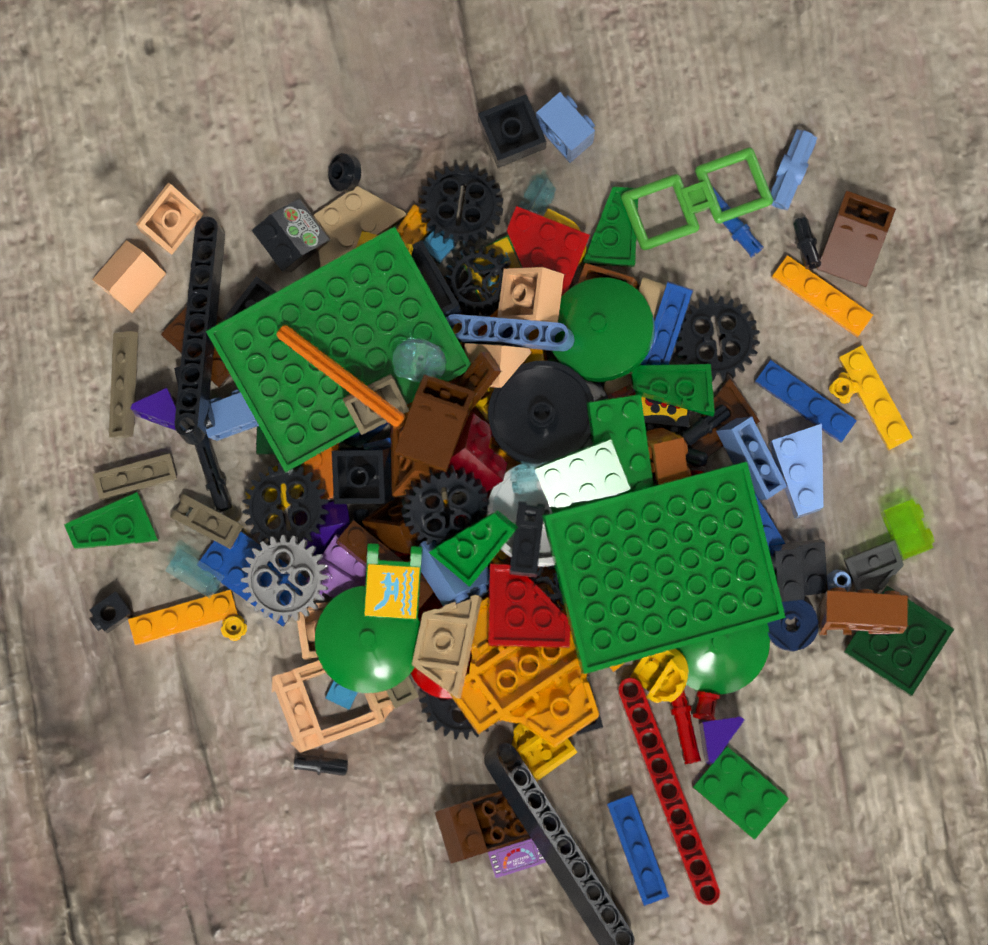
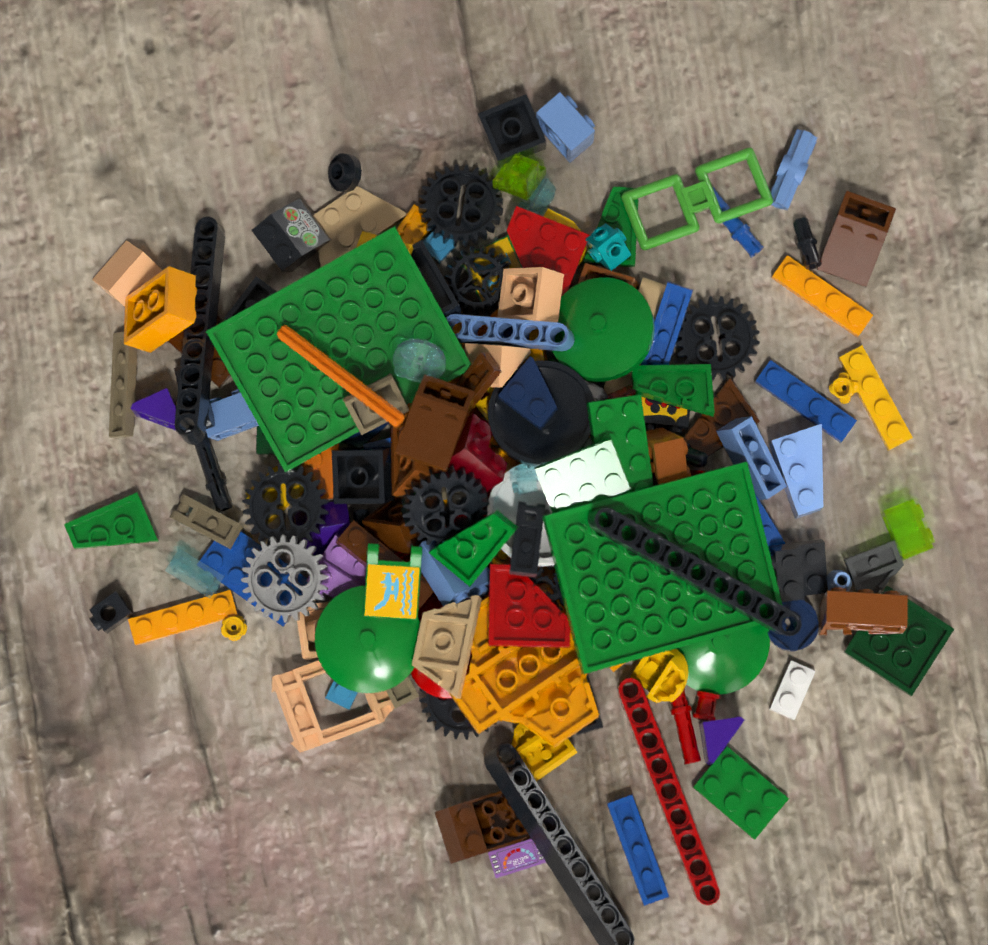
(135, 476): dark tan plate -> none
(160, 309): none -> light orange brick
(169, 219): light nougat slope -> none
(320, 764): black axle -> none
(519, 177): none -> clear neon green brick
(529, 395): none -> dark blue wing
(608, 246): none -> teal brick
(705, 425): black axle -> none
(707, 575): none -> black beam
(792, 690): none -> white plate

